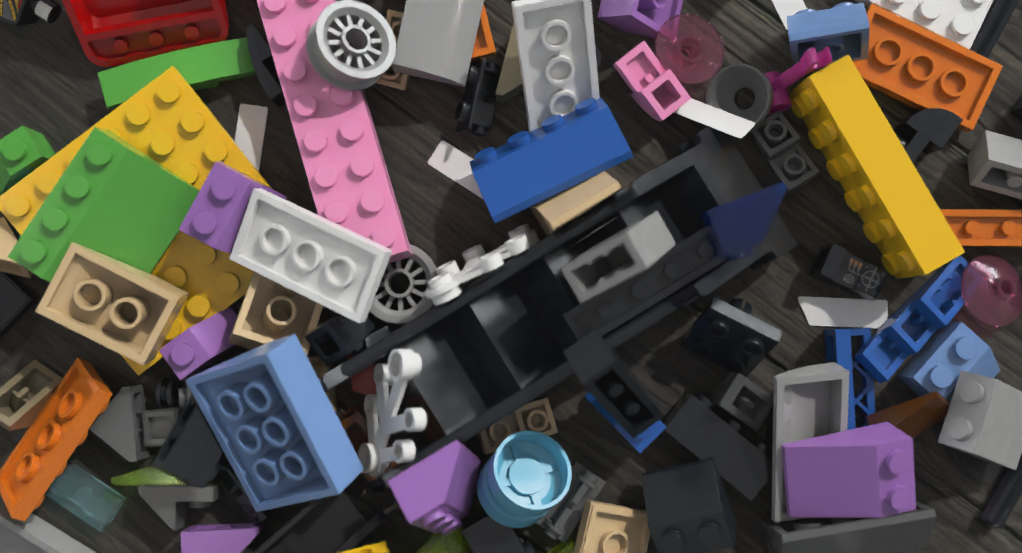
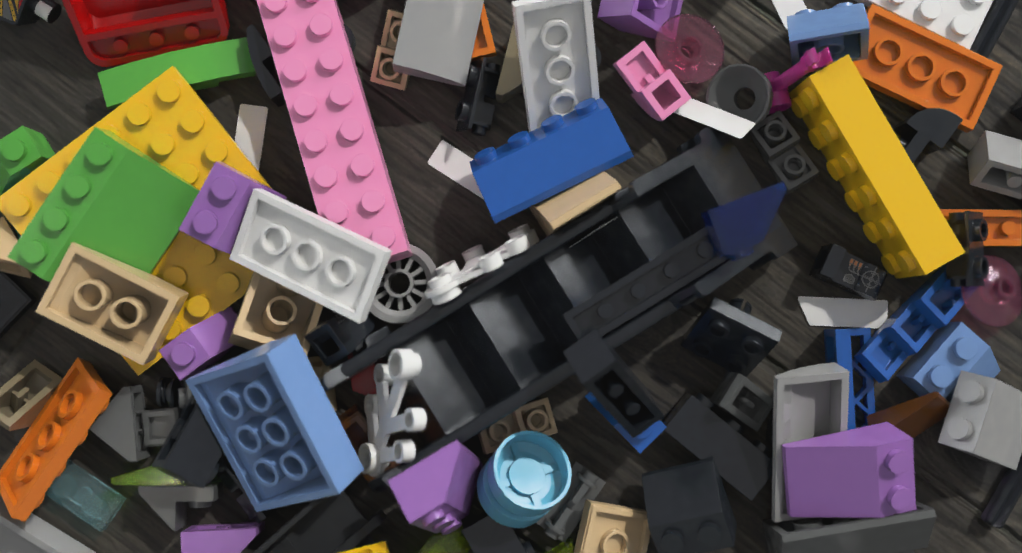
(336, 59): light grey wheel -> none
(619, 257): light grey brick -> none
(971, 266): none -> black hinge

